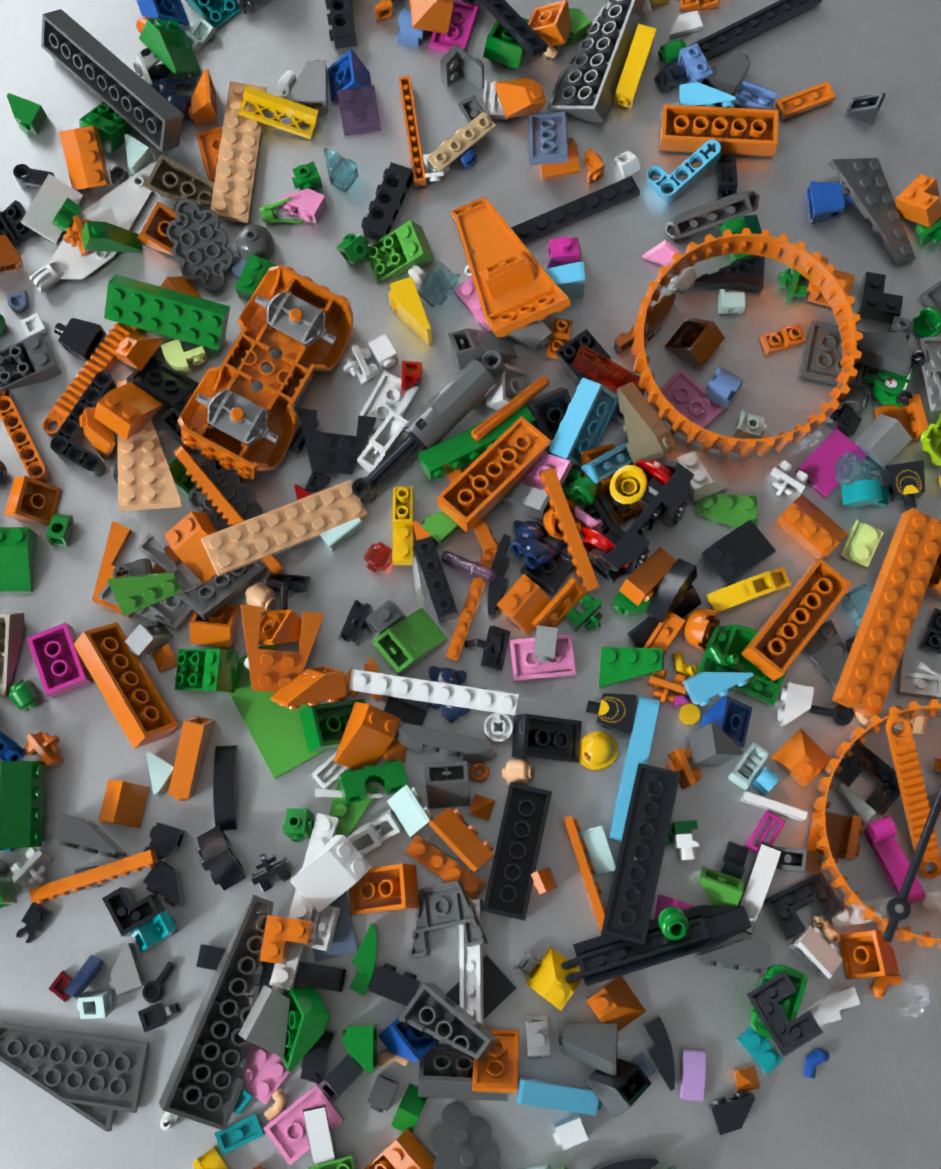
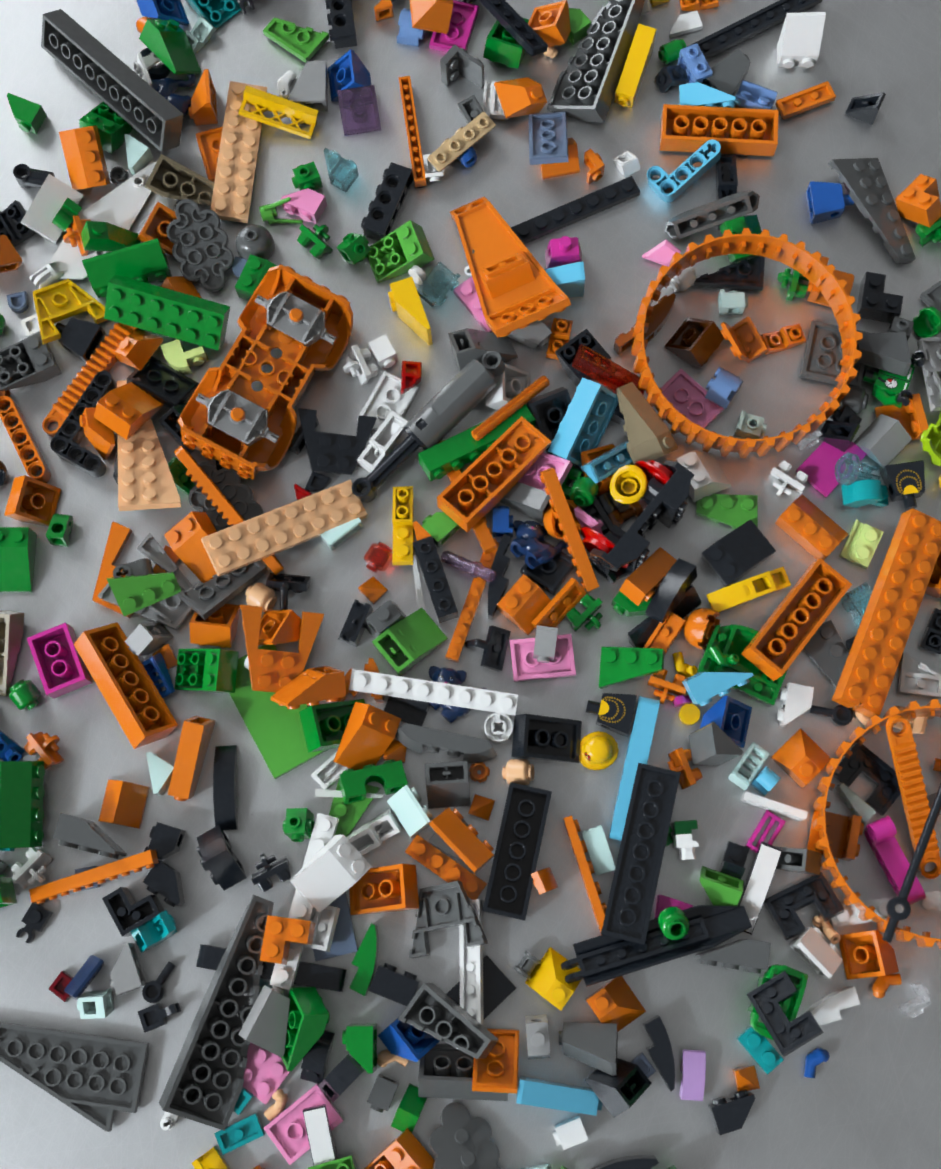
(61, 302): none -> yellow wing
(139, 262): none -> green slope
(157, 664): none -> blue slope
(295, 39): none -> bright green wing
(308, 236): none -> green hips
(372, 590): none -> orange slope
(502, 522): none -> blue brick
(745, 340): none -> orange bracket
(800, 39): none -> white slope
(839, 433): none -> black slope

